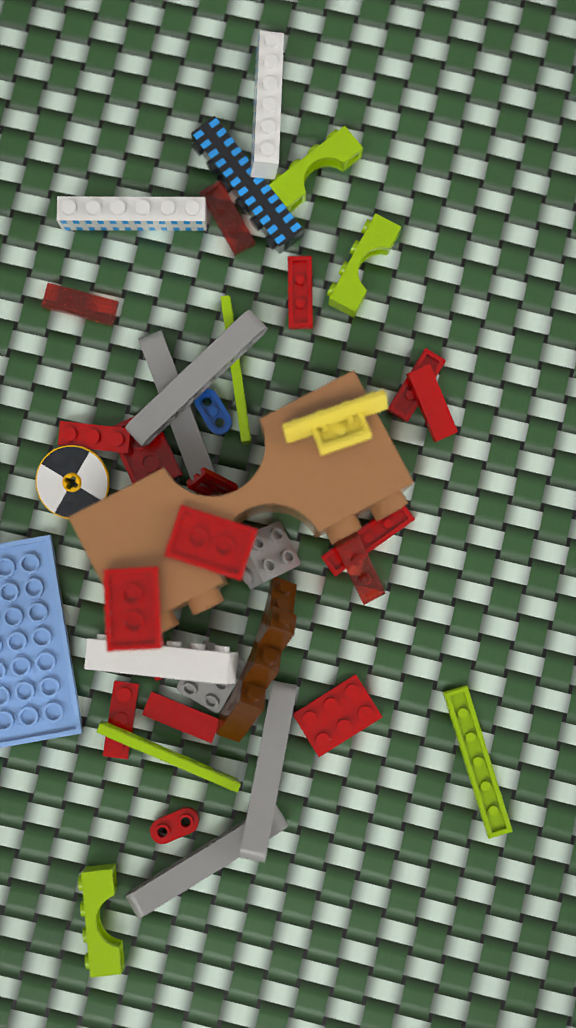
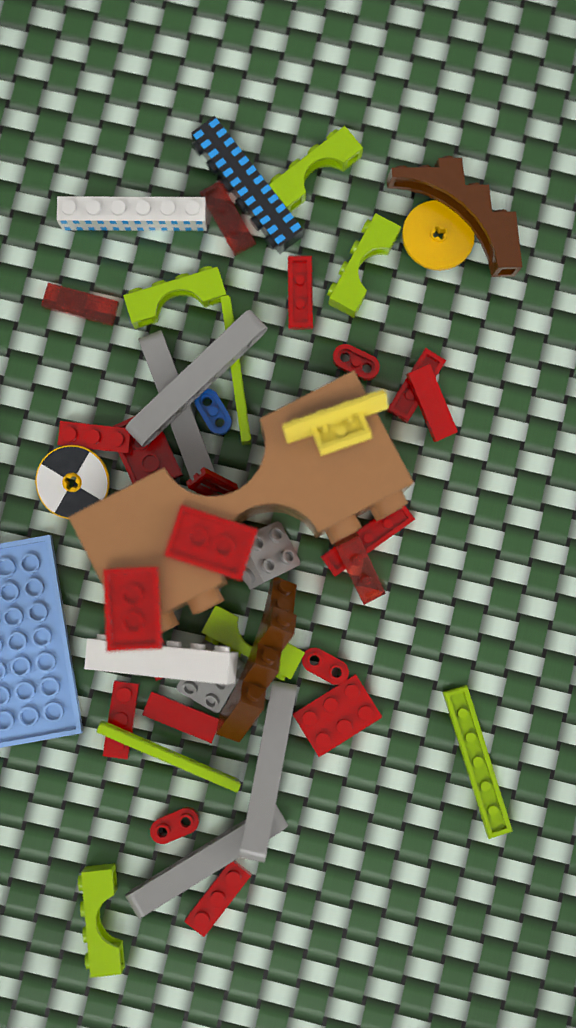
(146, 303): none -> lime arch
(217, 898): none -> red plate
(224, 628): none -> lime arch
(267, 105): white brick -> none
(325, 666): none -> red plate
(356, 361): none -> red plate
(430, 250): none -> yellow piece
(472, 202): none -> reddish brown arch

